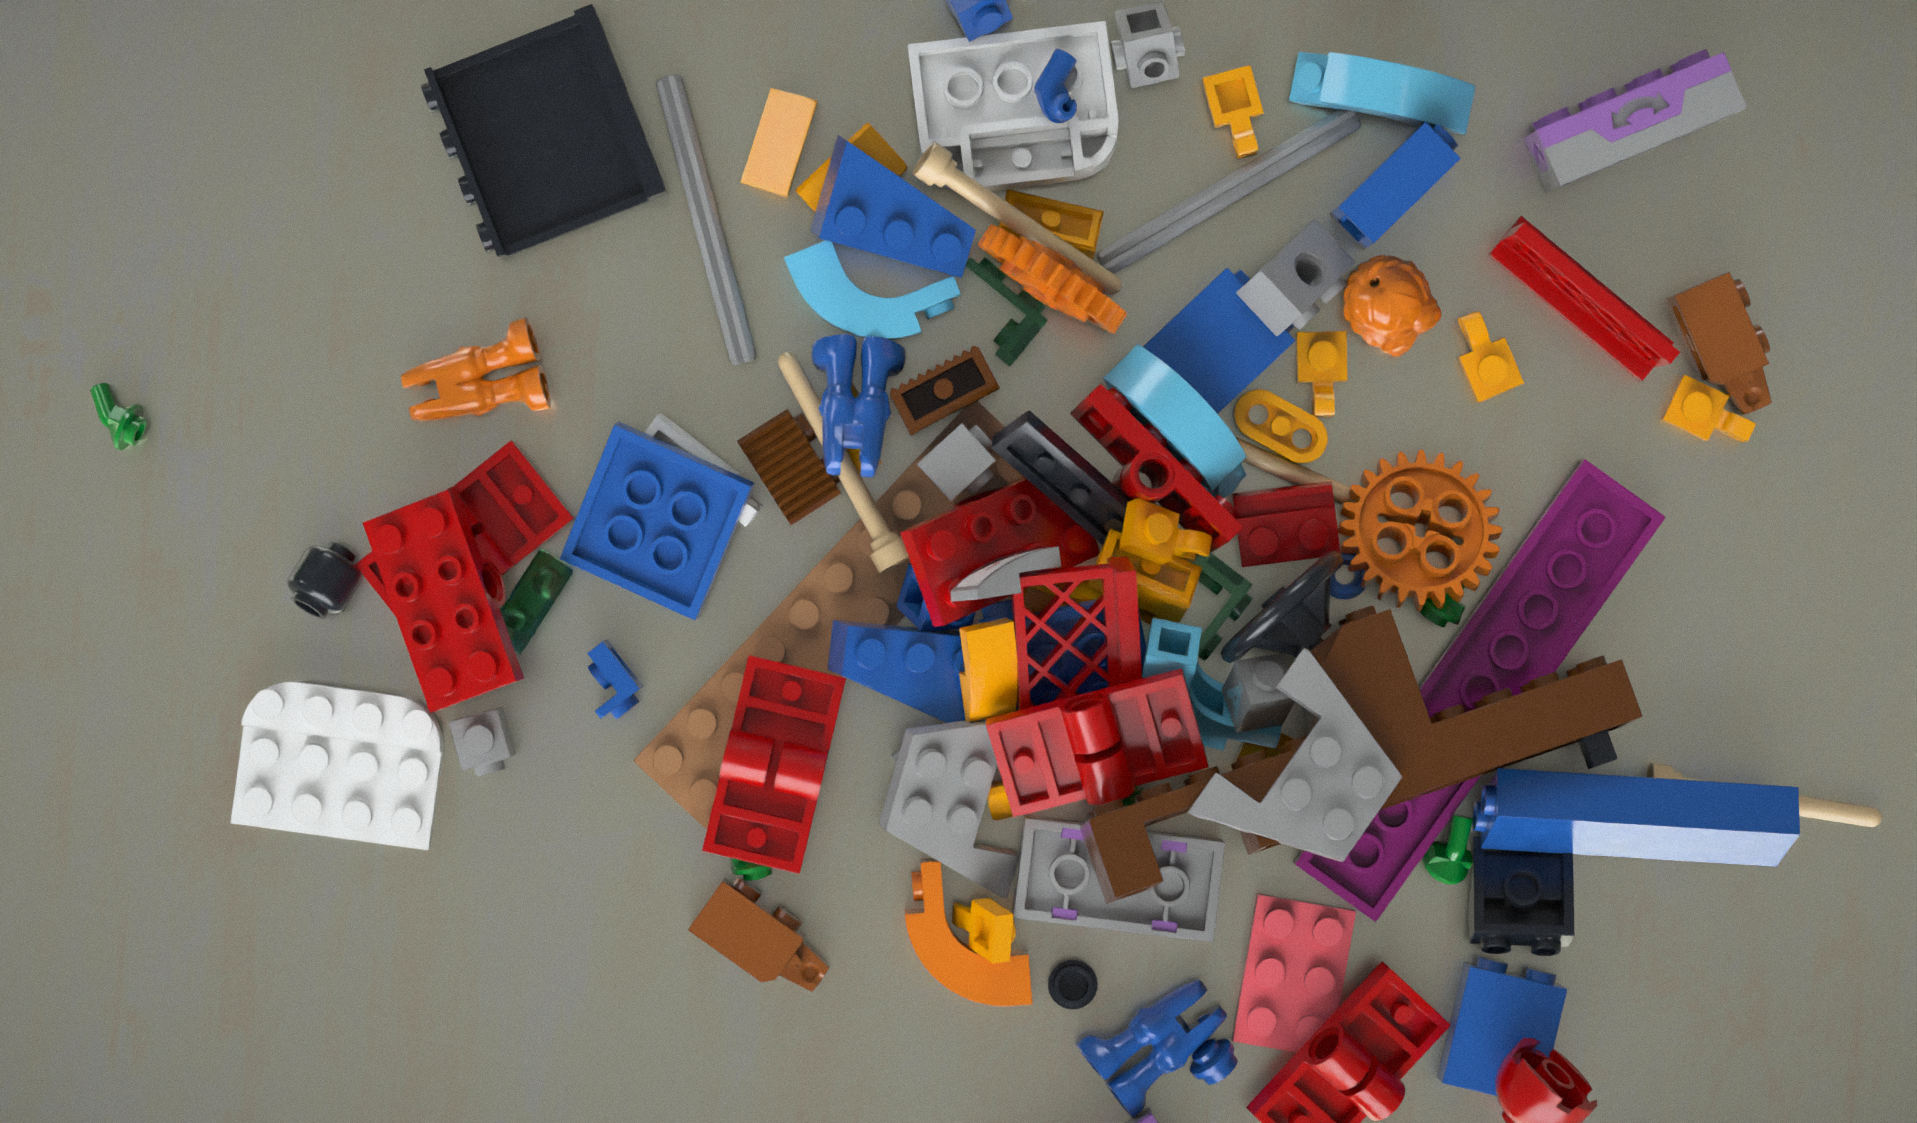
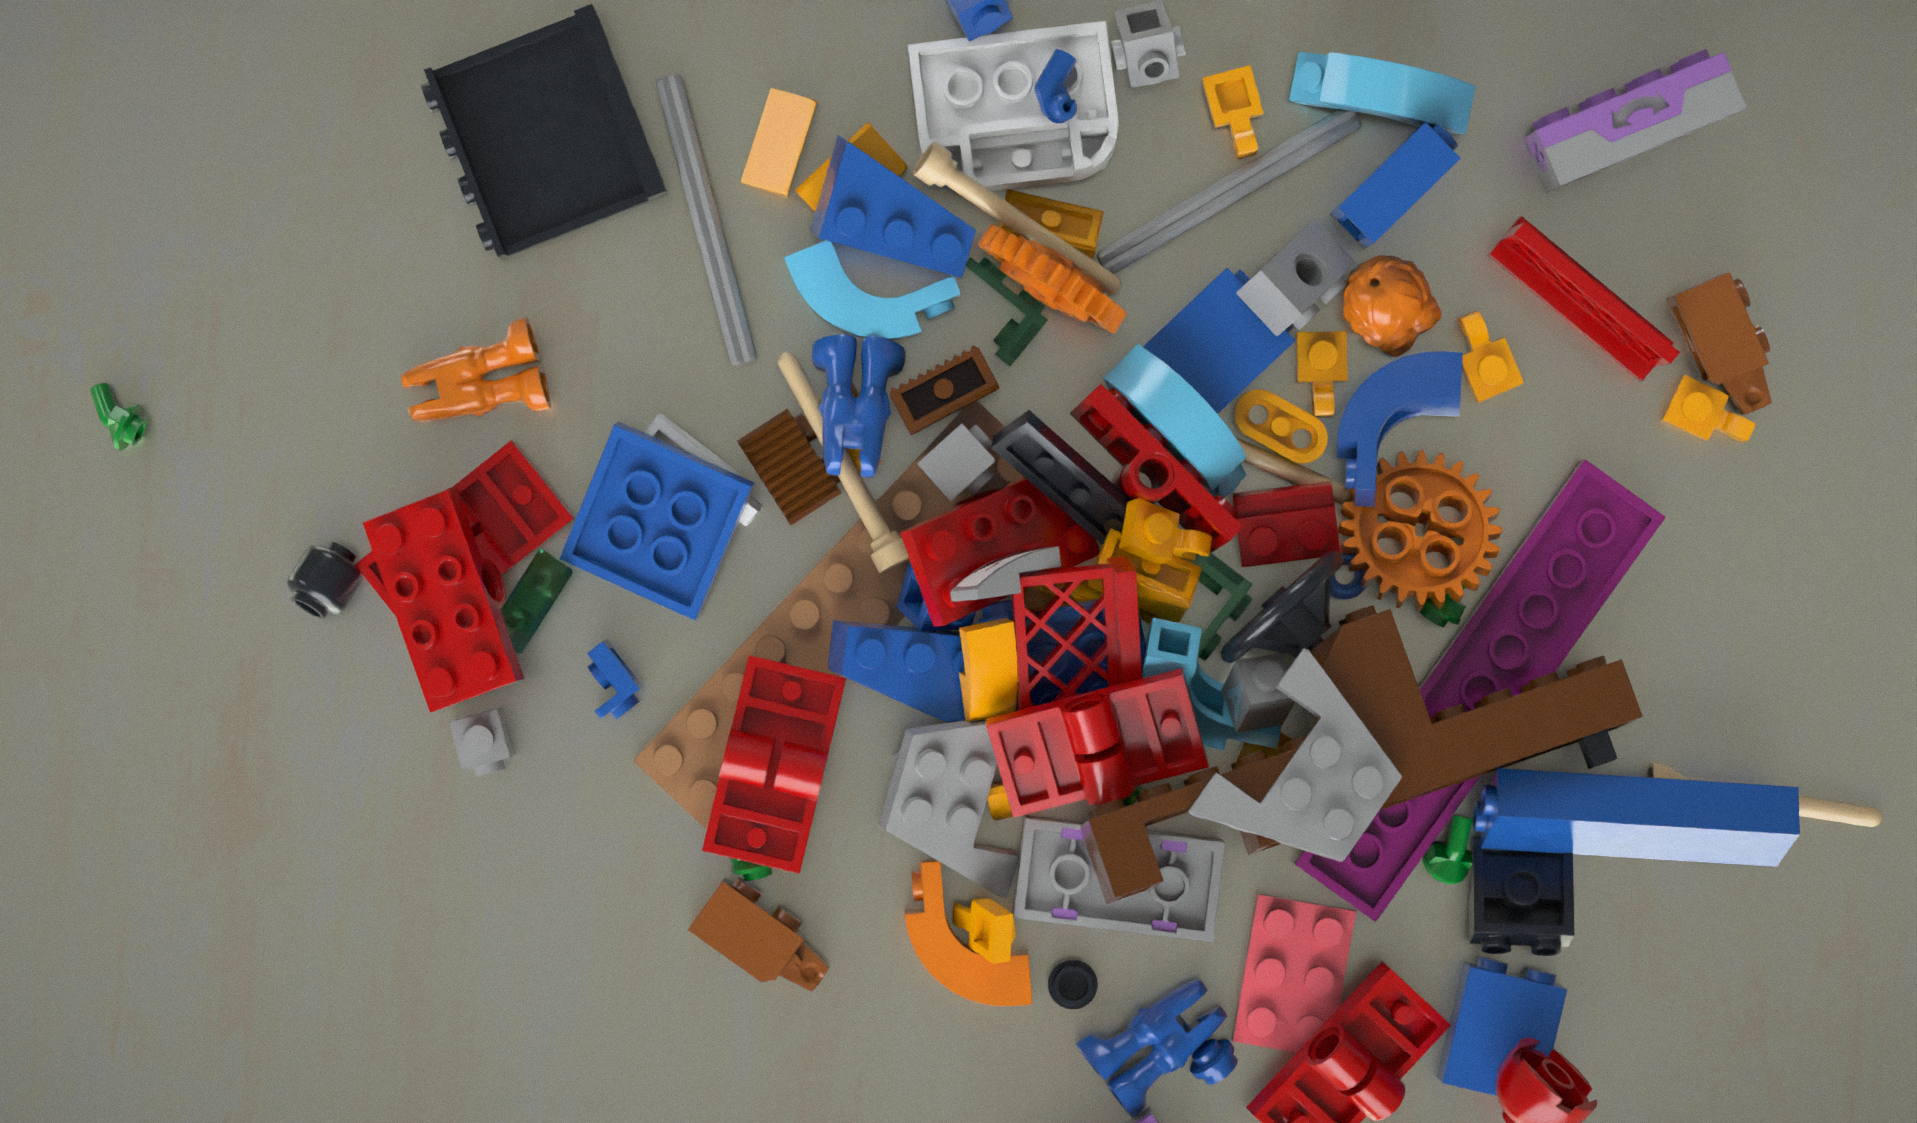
(339, 764): white plate -> none
(1398, 391): none -> blue arch

